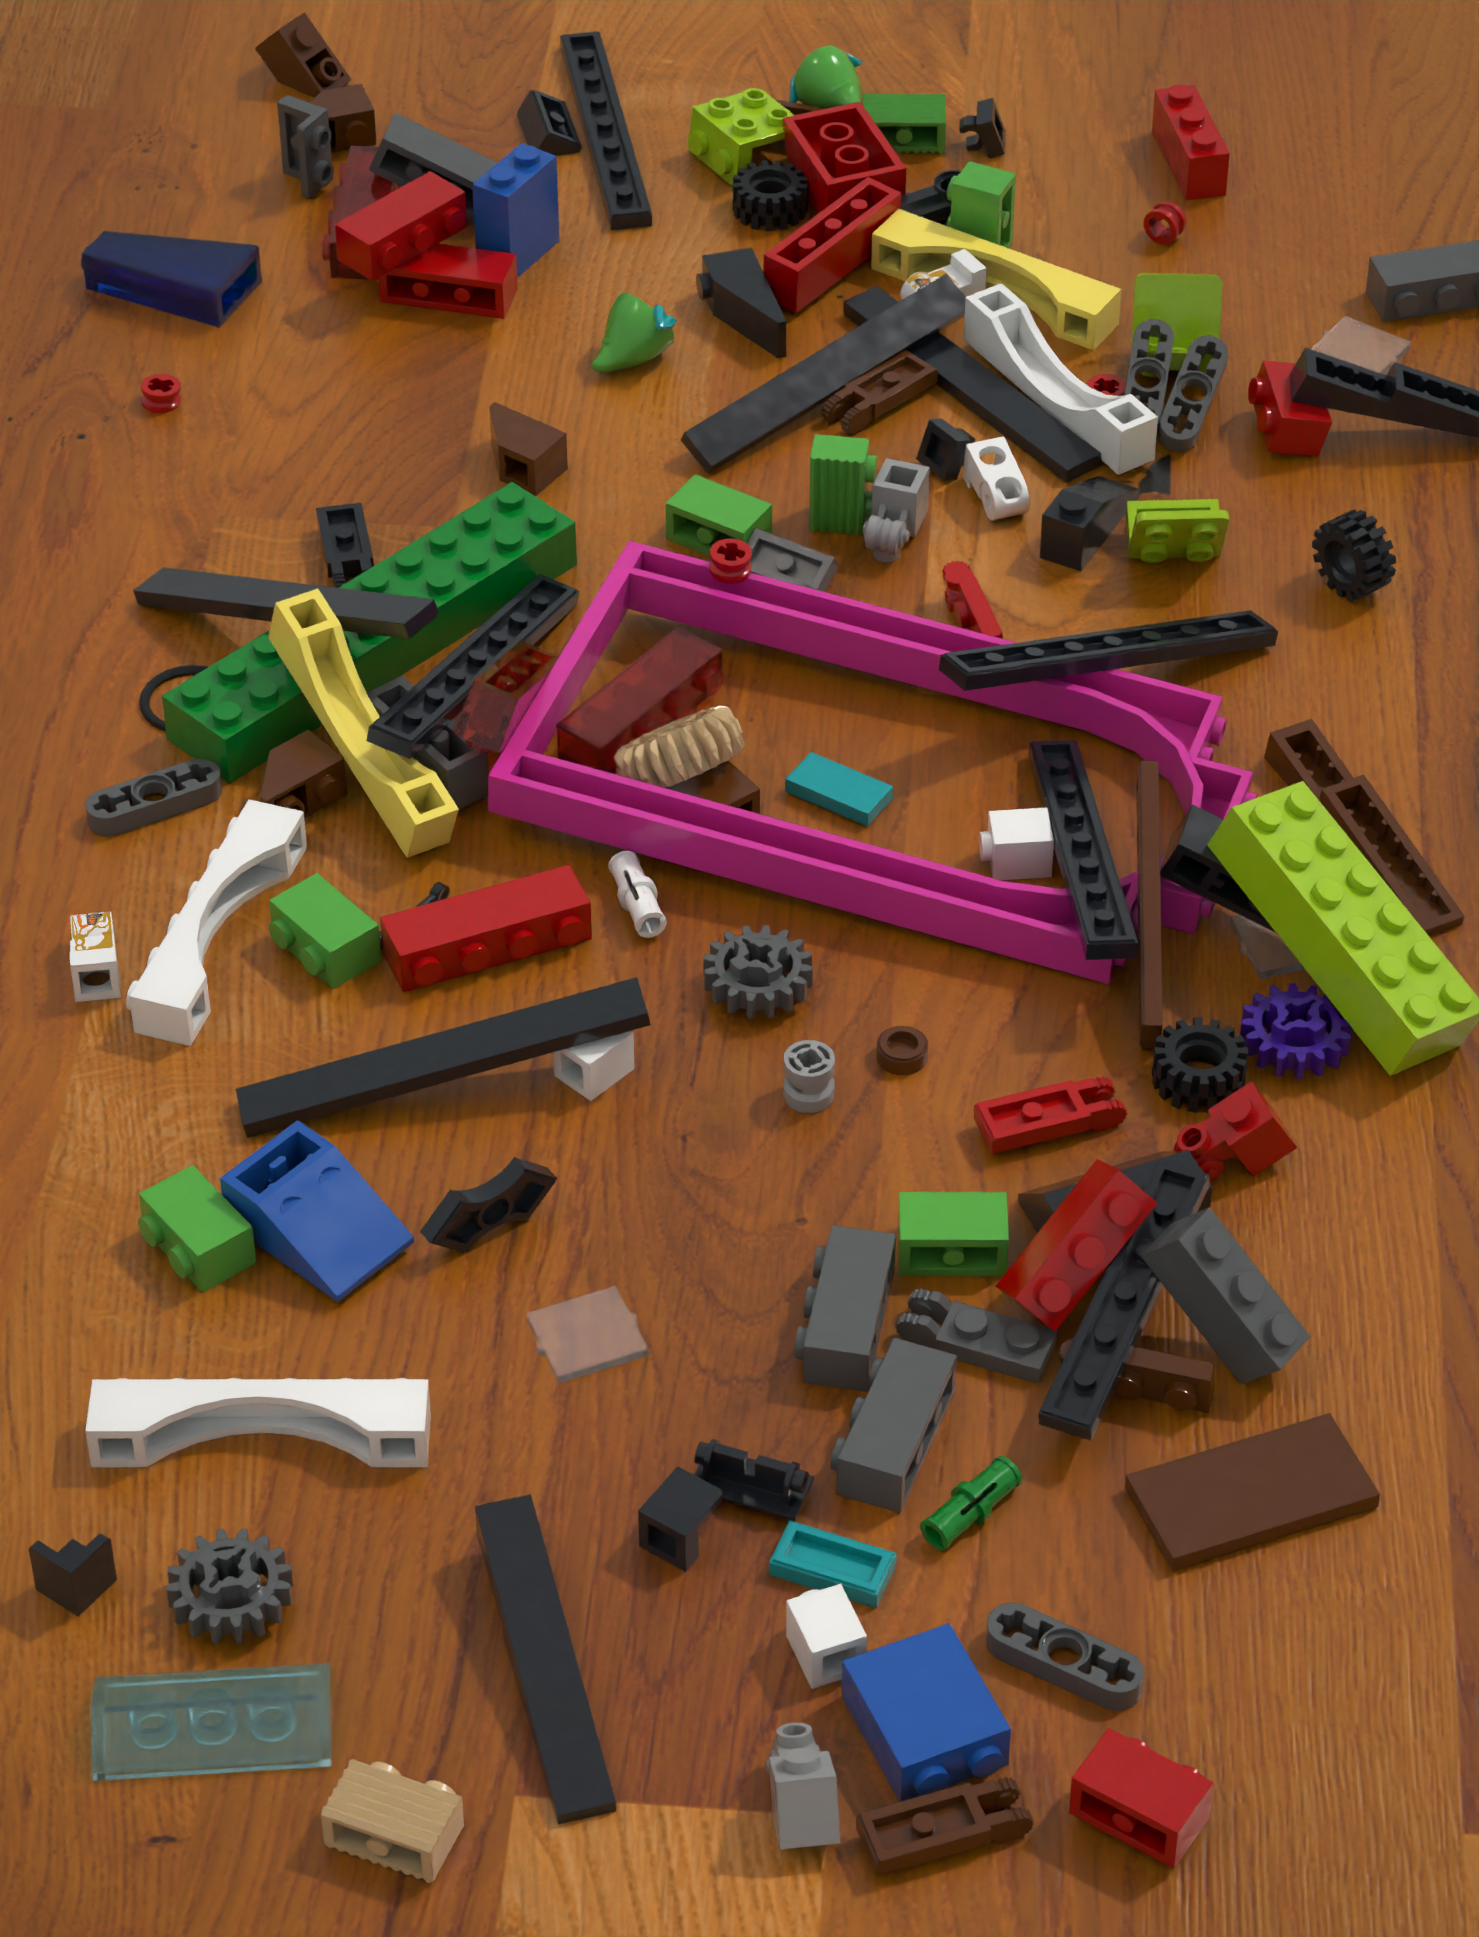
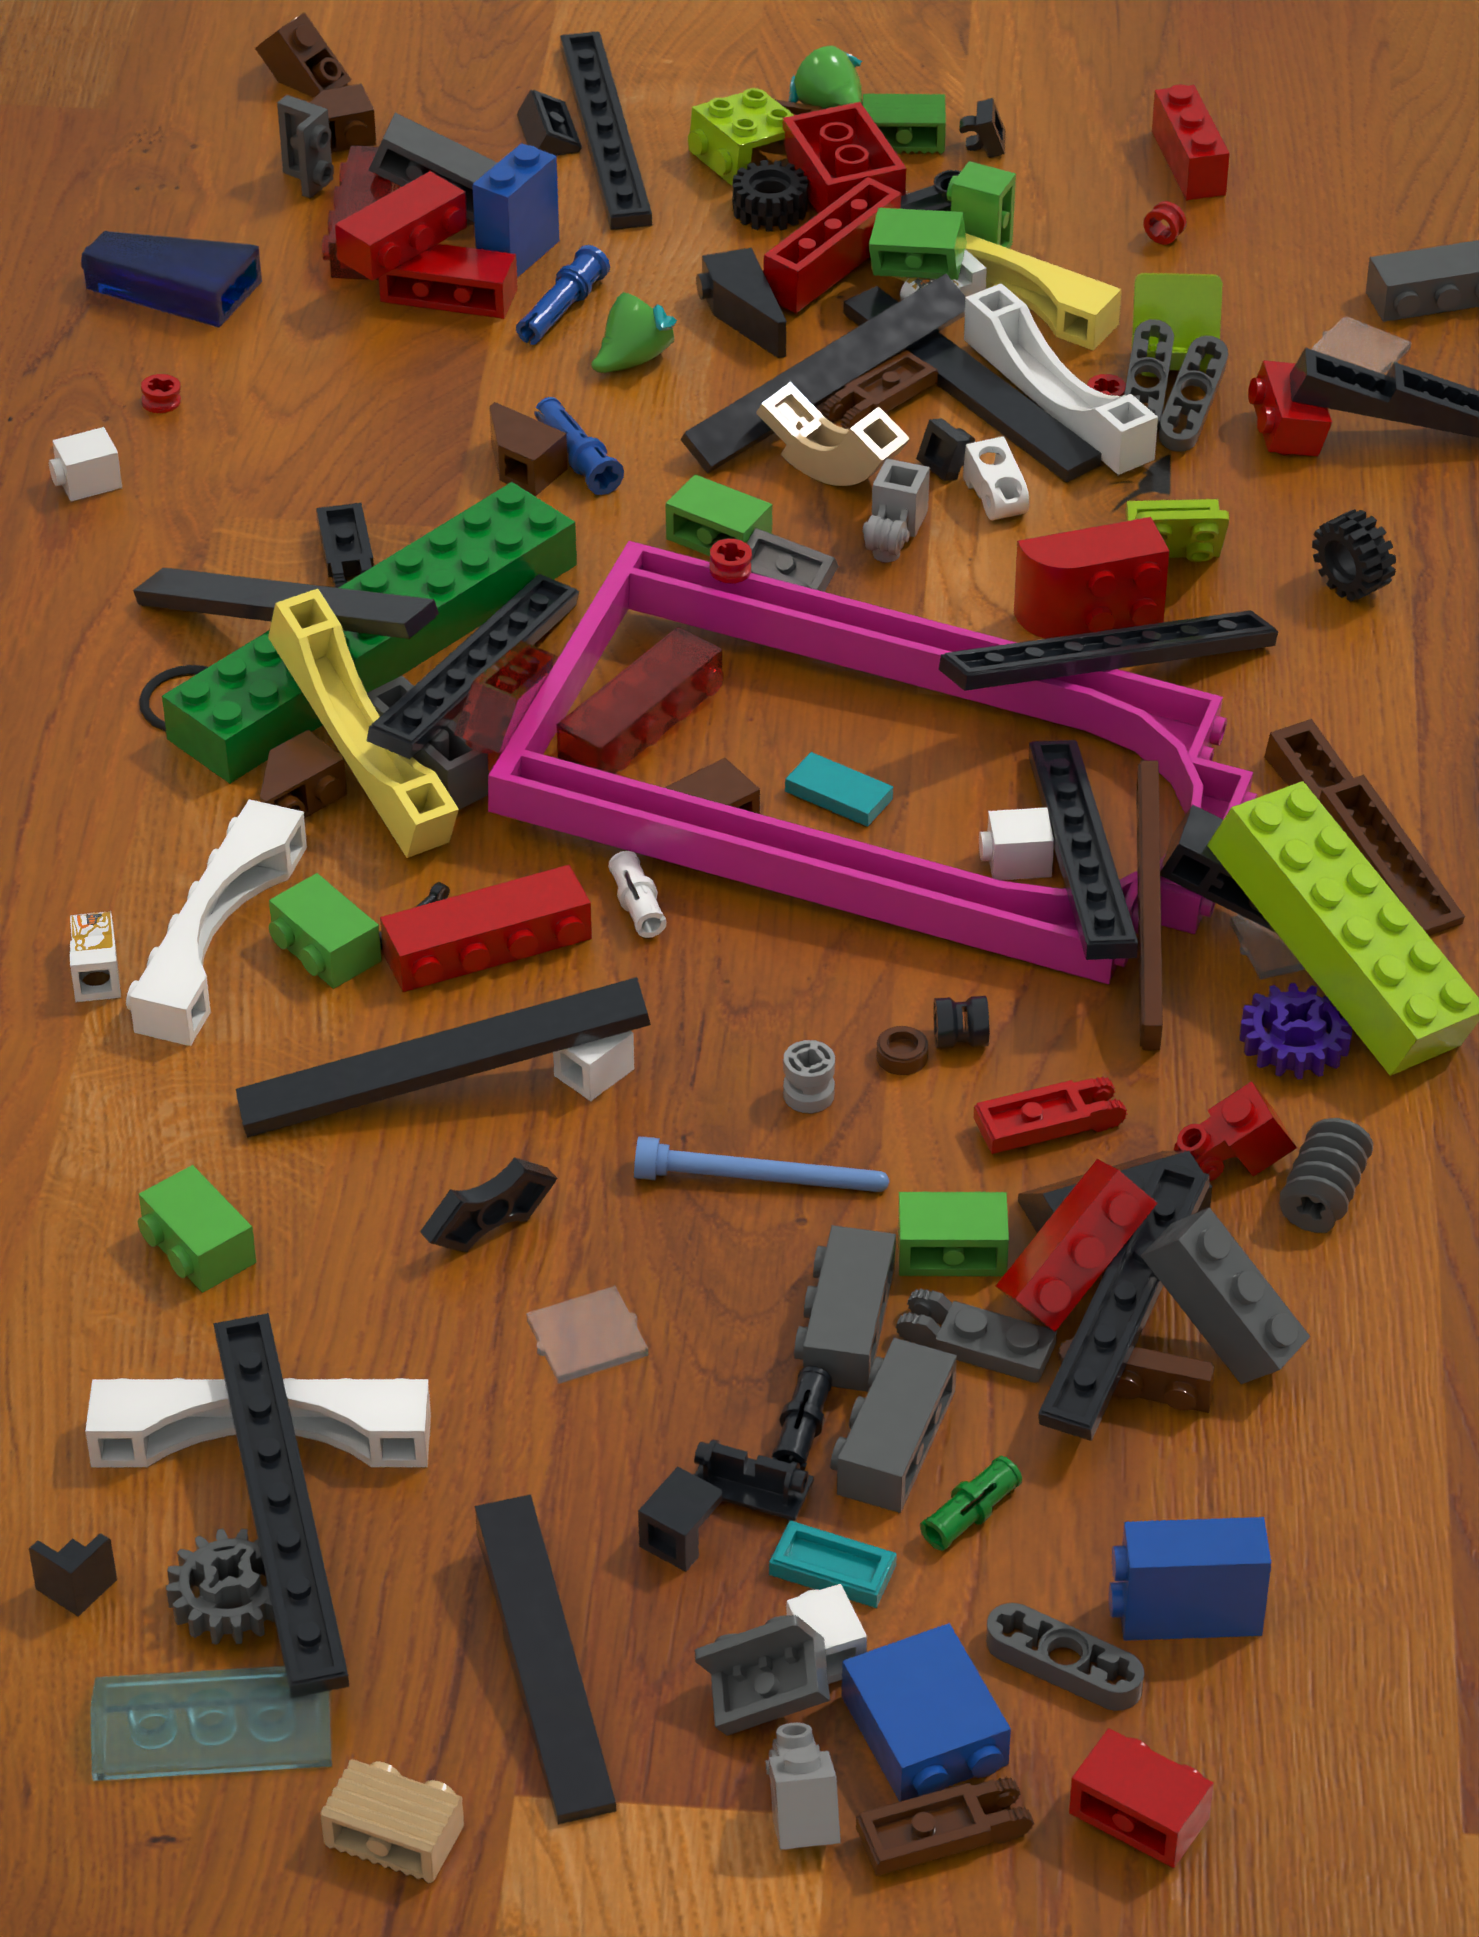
(86, 464): none -> white brick
(119, 797): dark grey beam -> none
(281, 1507): none -> black tile
(315, 1211): blue slope -> none
(572, 284): none -> blue pin
(586, 454): none -> blue pin
(658, 1159): none -> medium blue piece
(682, 748): tan gear -> none
(758, 971): dark grey gear -> none
(765, 1673): none -> dark grey bracket
(803, 1416): none -> black pin
(826, 450): none -> tan arch
(840, 484): bright green brick -> none
(917, 243): none -> bright green brick
(949, 1022): none -> black wheel
(968, 600): red hinge -> none
(1082, 520): black slope -> none
(1091, 579): none -> red brick
(1191, 1578): none -> blue brick
(1204, 1045): black tyre -> none
(1251, 1491): reddish brown tile -> none
(1325, 1174): none -> dark grey piece

